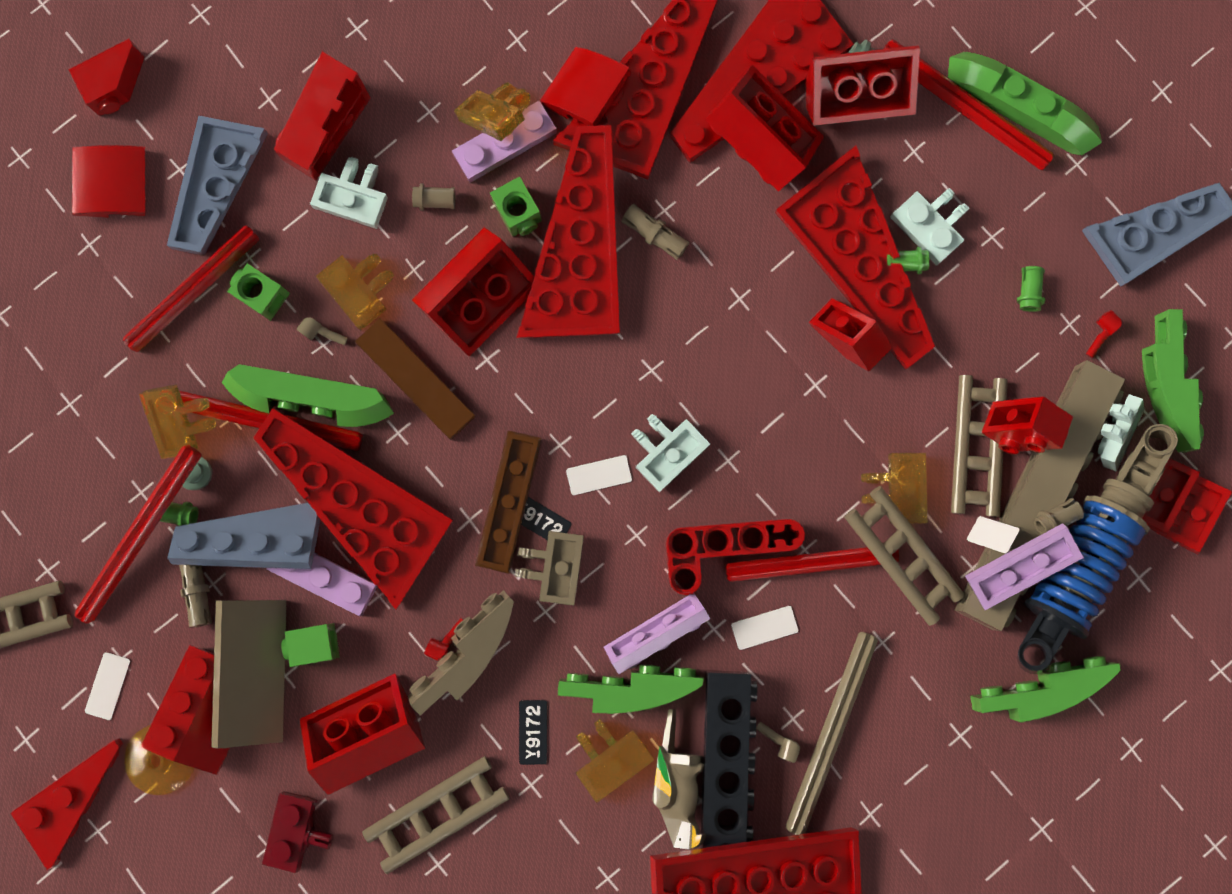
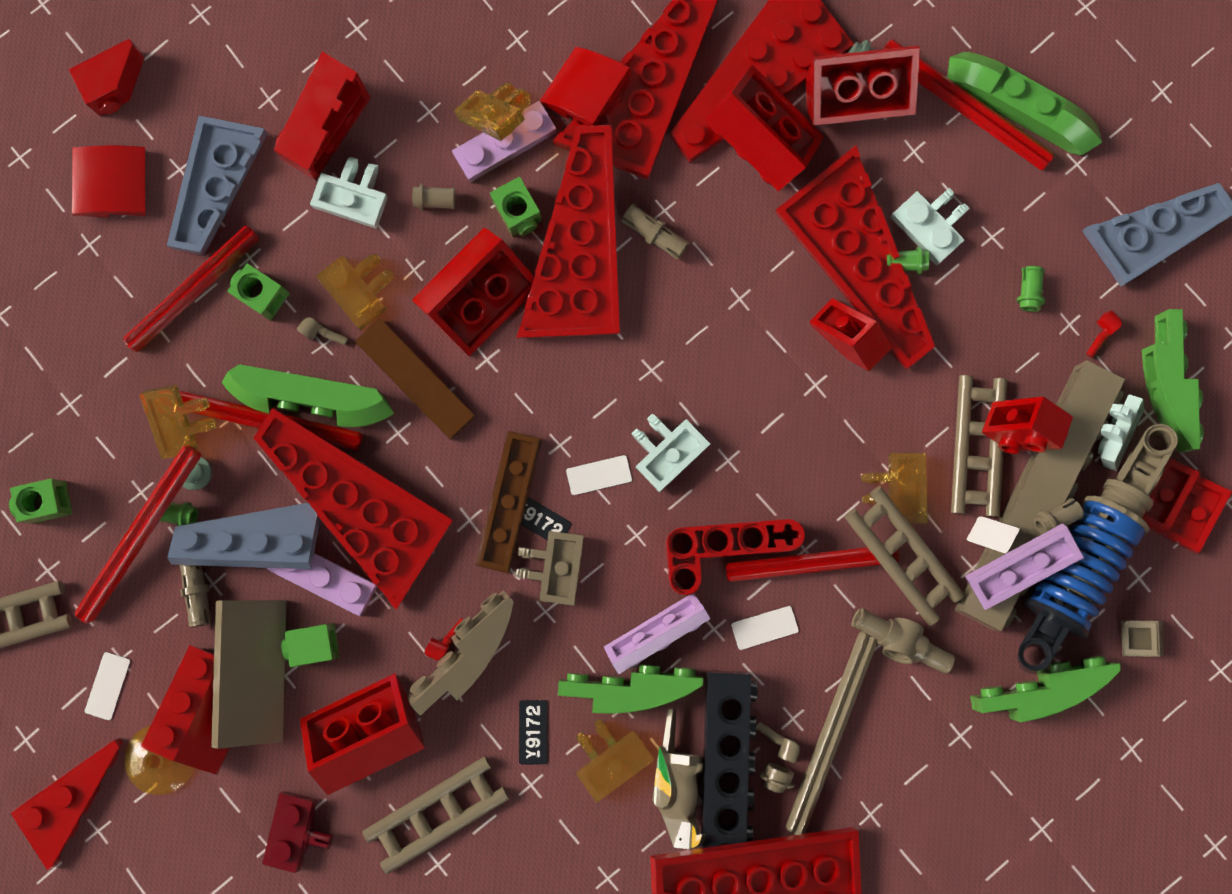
(54, 501): none -> bright green brick
(777, 778): none -> dark tan plate
(903, 640): none -> dark tan pin
(1142, 638): none -> dark tan slope

